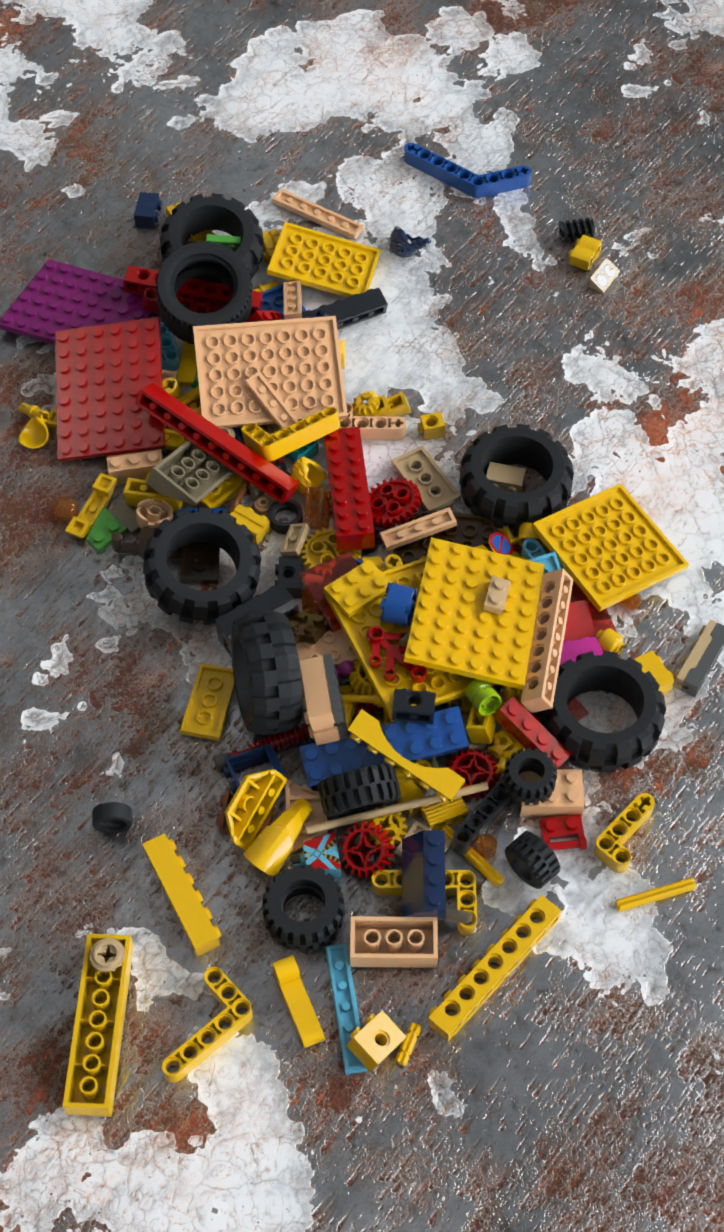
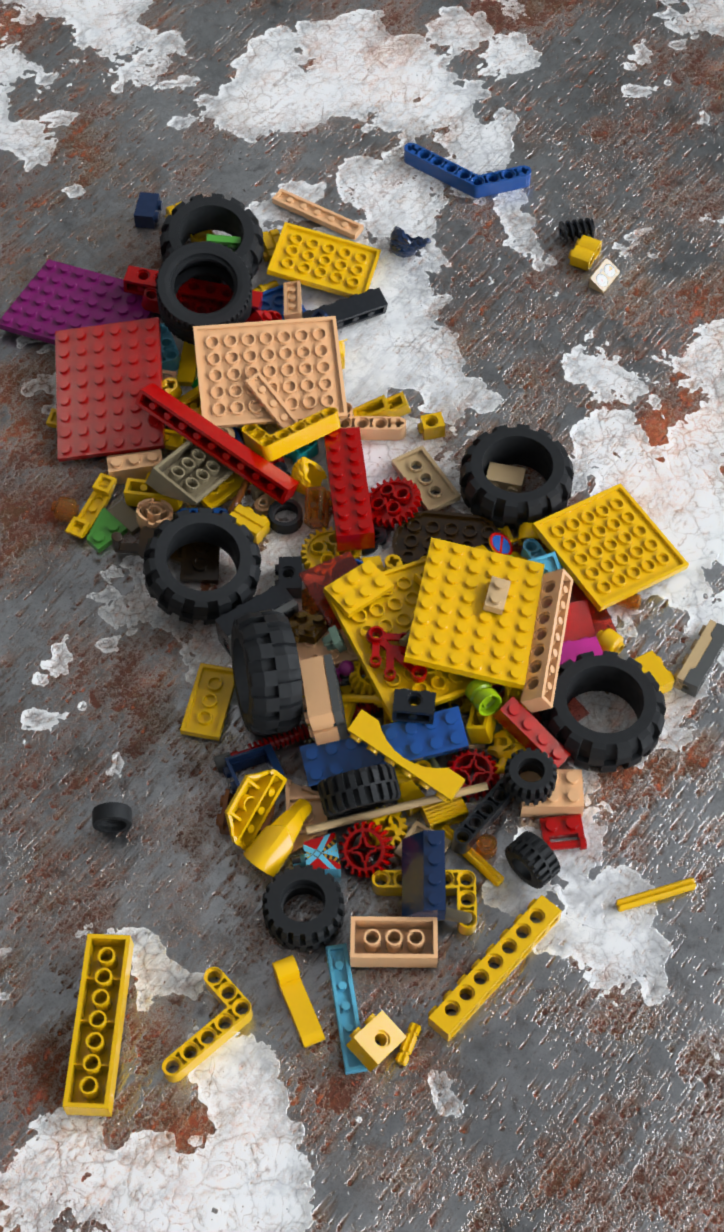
(34, 410): yellow pin -> none
(34, 433): yellow helmet -> none
(100, 948): tan gear -> none
(181, 894): yellow brick -> none
(294, 540): tan plate -> none
(334, 640): none -> sand green tile
(362, 409): yellow gear -> none
(398, 605): blue brick -> none
(418, 529): light nougat plate -> none
(627, 828): yellow beam -> none

